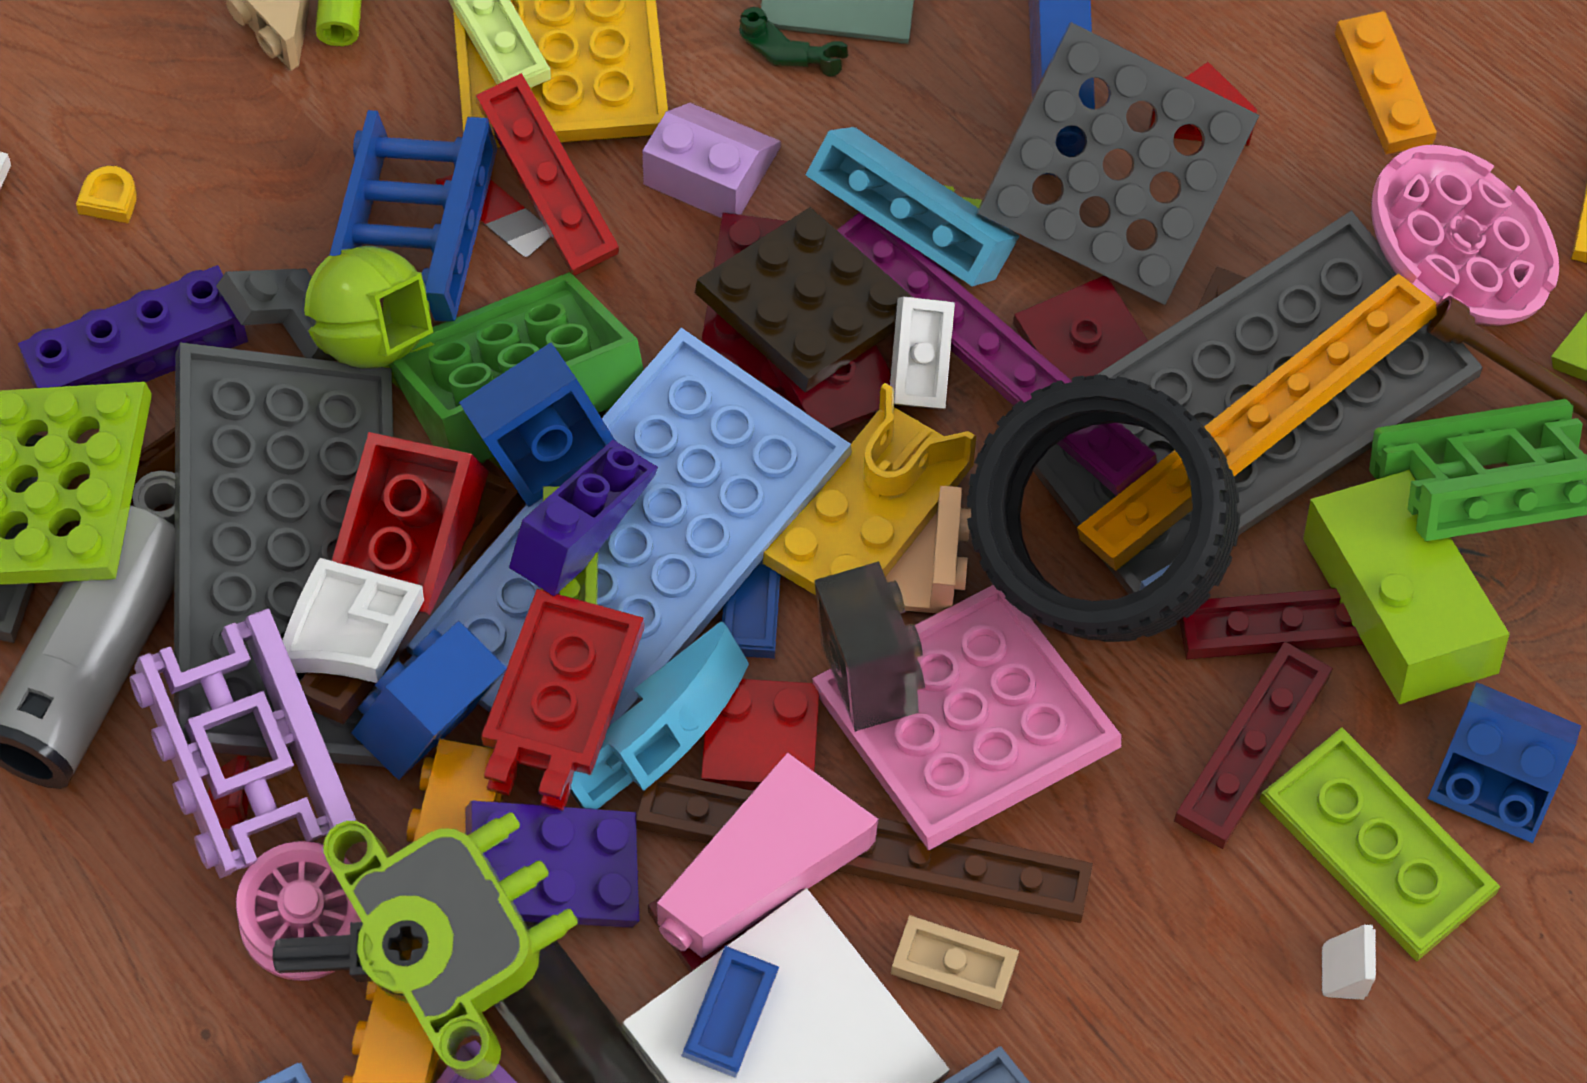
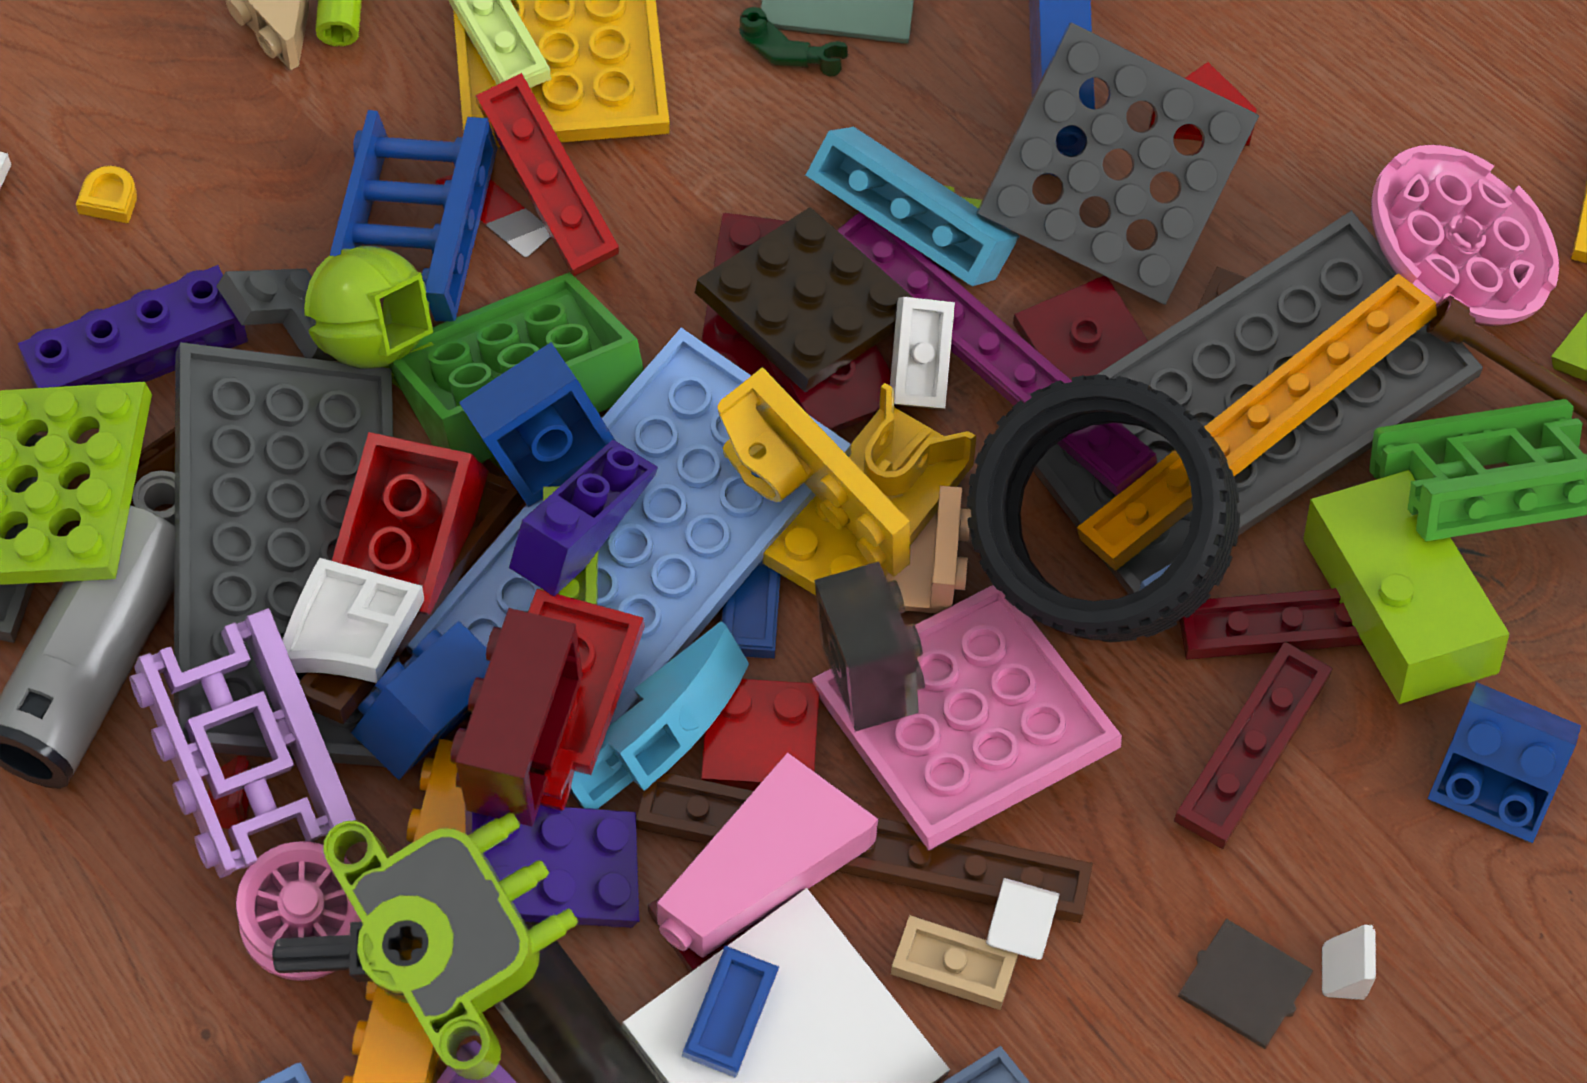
(517, 715): none -> dark red piece
(707, 159): lavender slope -> none
(789, 449): none -> yellow plate
(1022, 919): none -> white slope
(1245, 983): none -> clear smoke piece
(1379, 844): lime tile -> none
(1385, 82): light orange plate -> none

